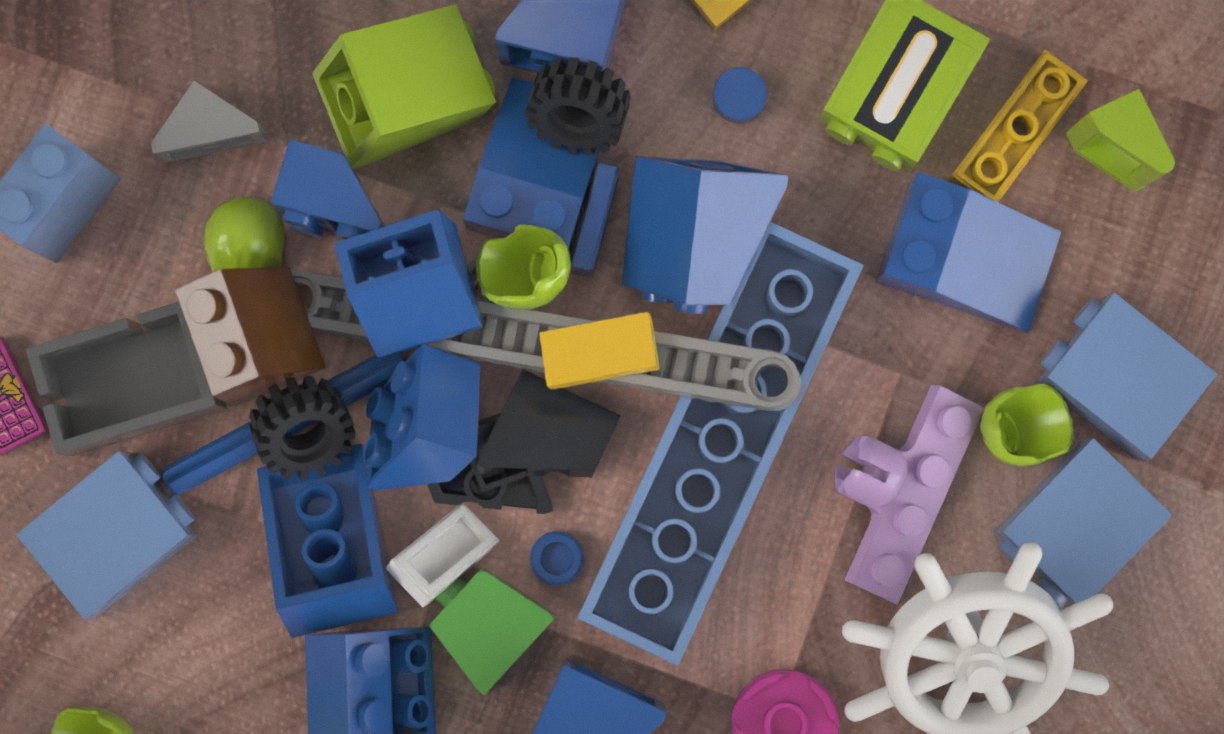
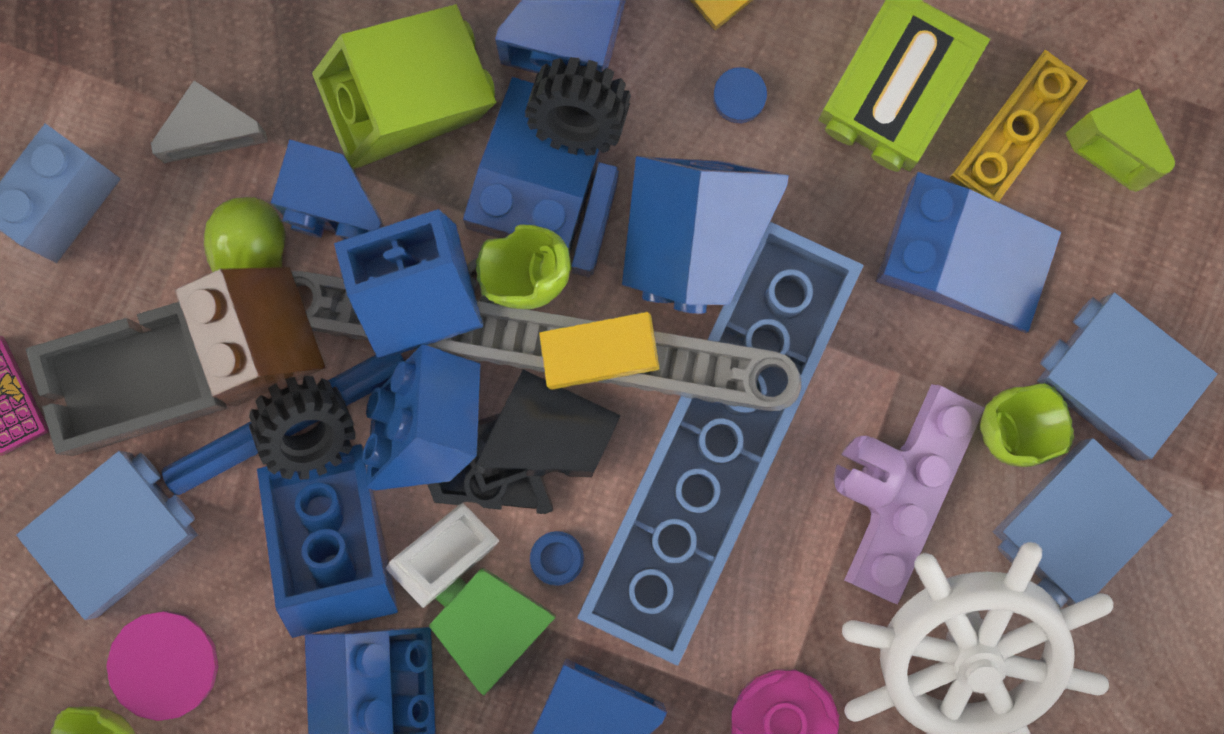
(162, 665): none -> dark pink tile

